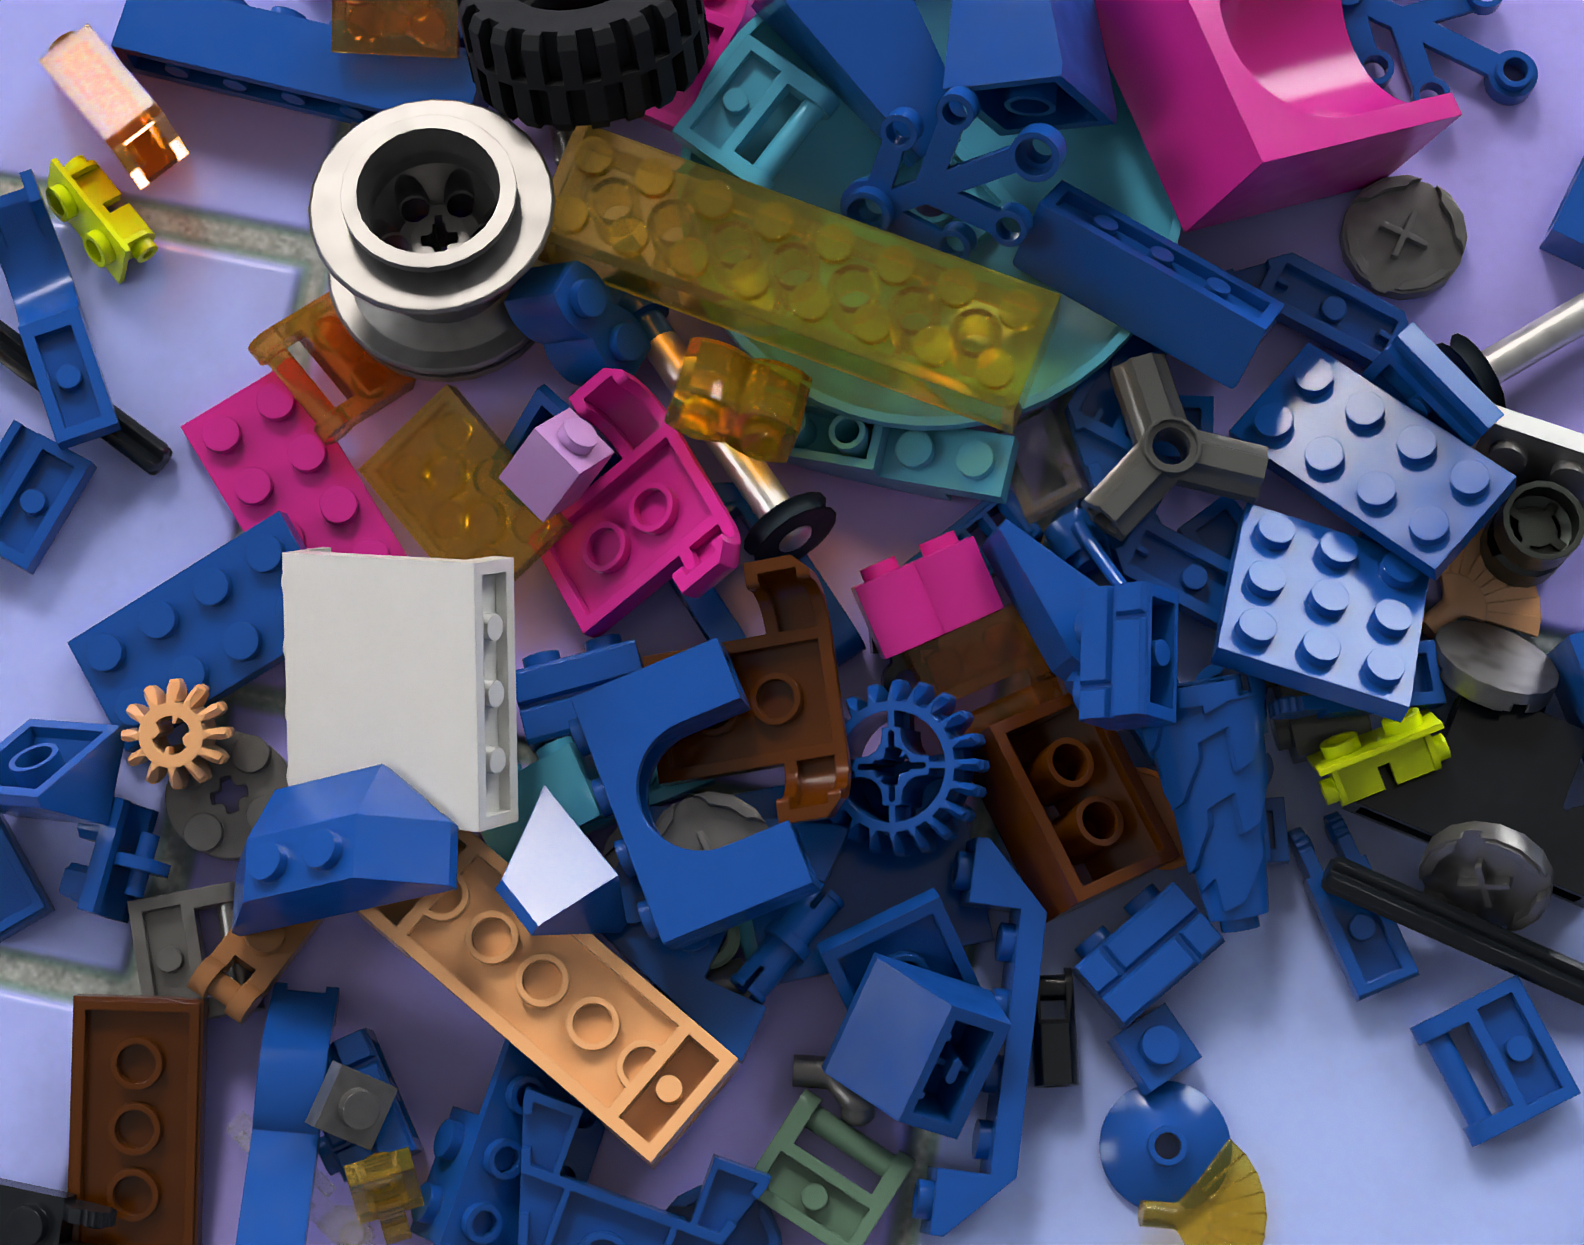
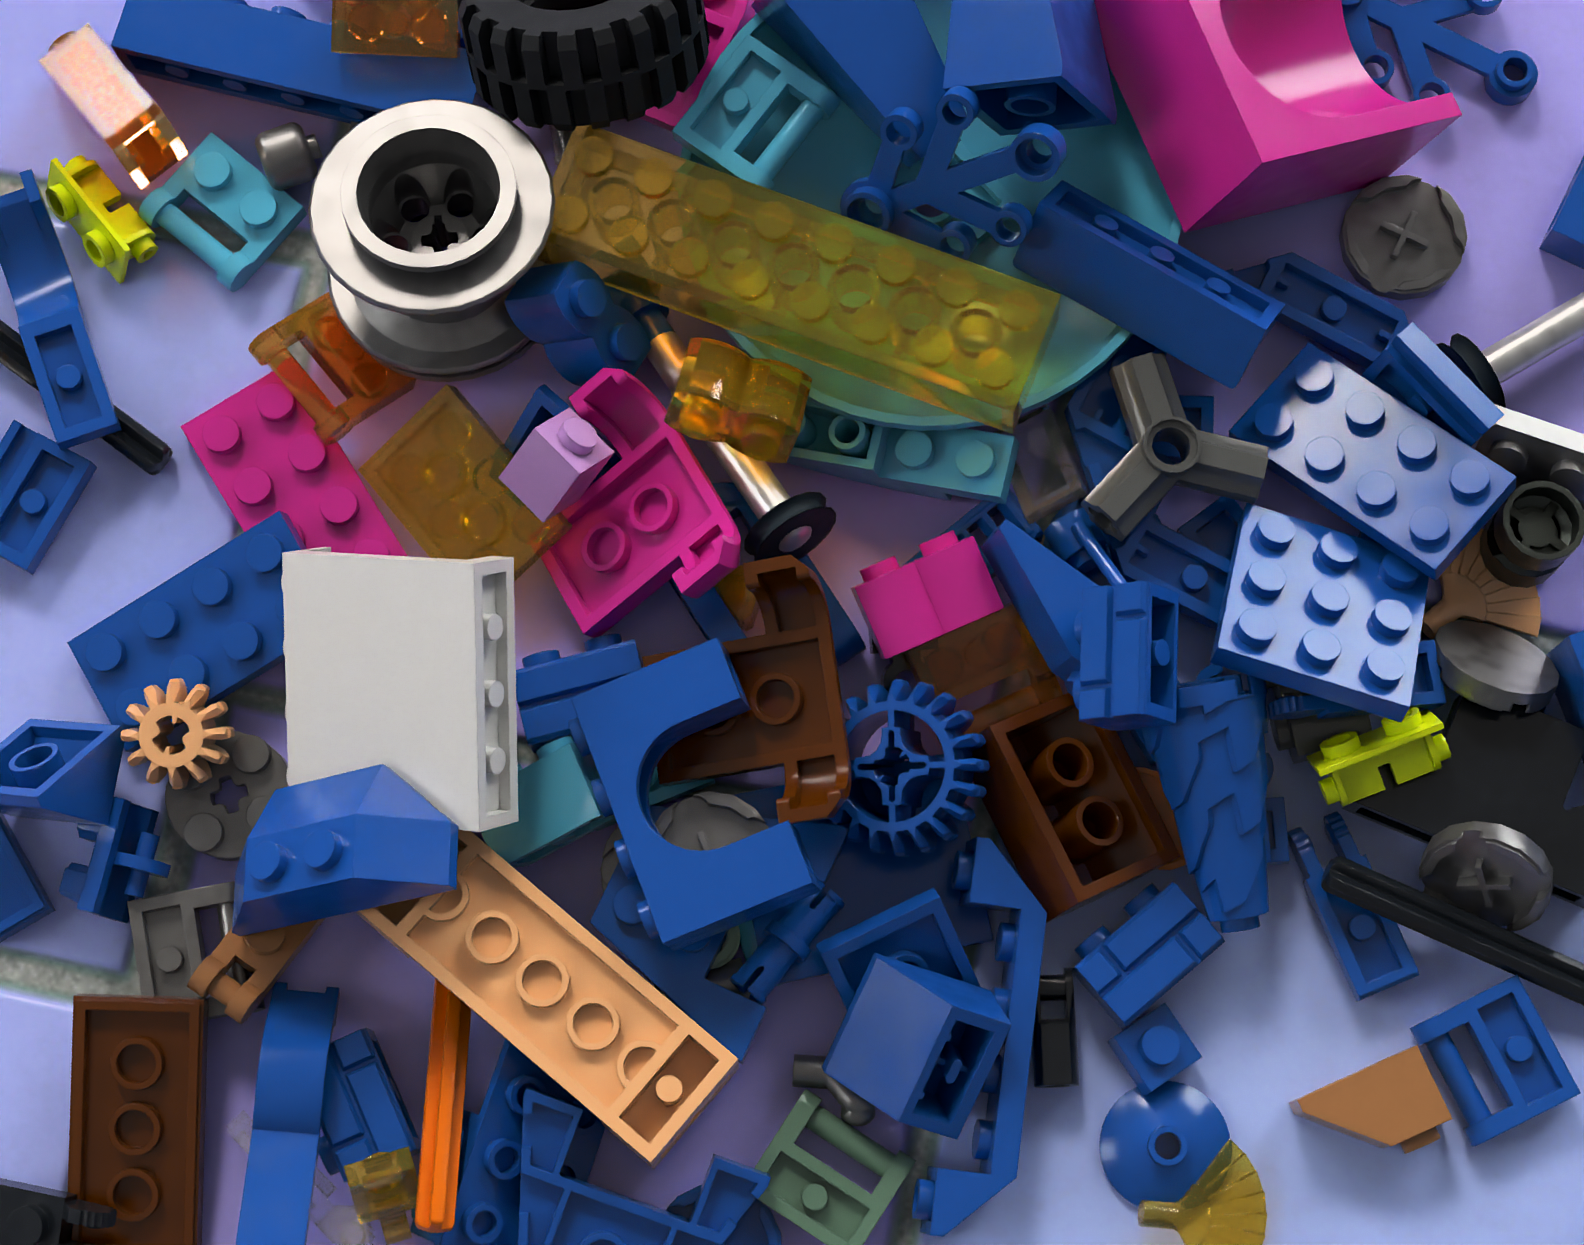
(236, 197): none -> medium azure plate
(288, 155): none -> flat silver piece
(351, 1105): flat silver plate -> none
(443, 1112): none -> orange axle
(560, 878): slope -> none
(738, 598): none -> clear yellow slope
(1381, 1103): none -> medium nougat slope

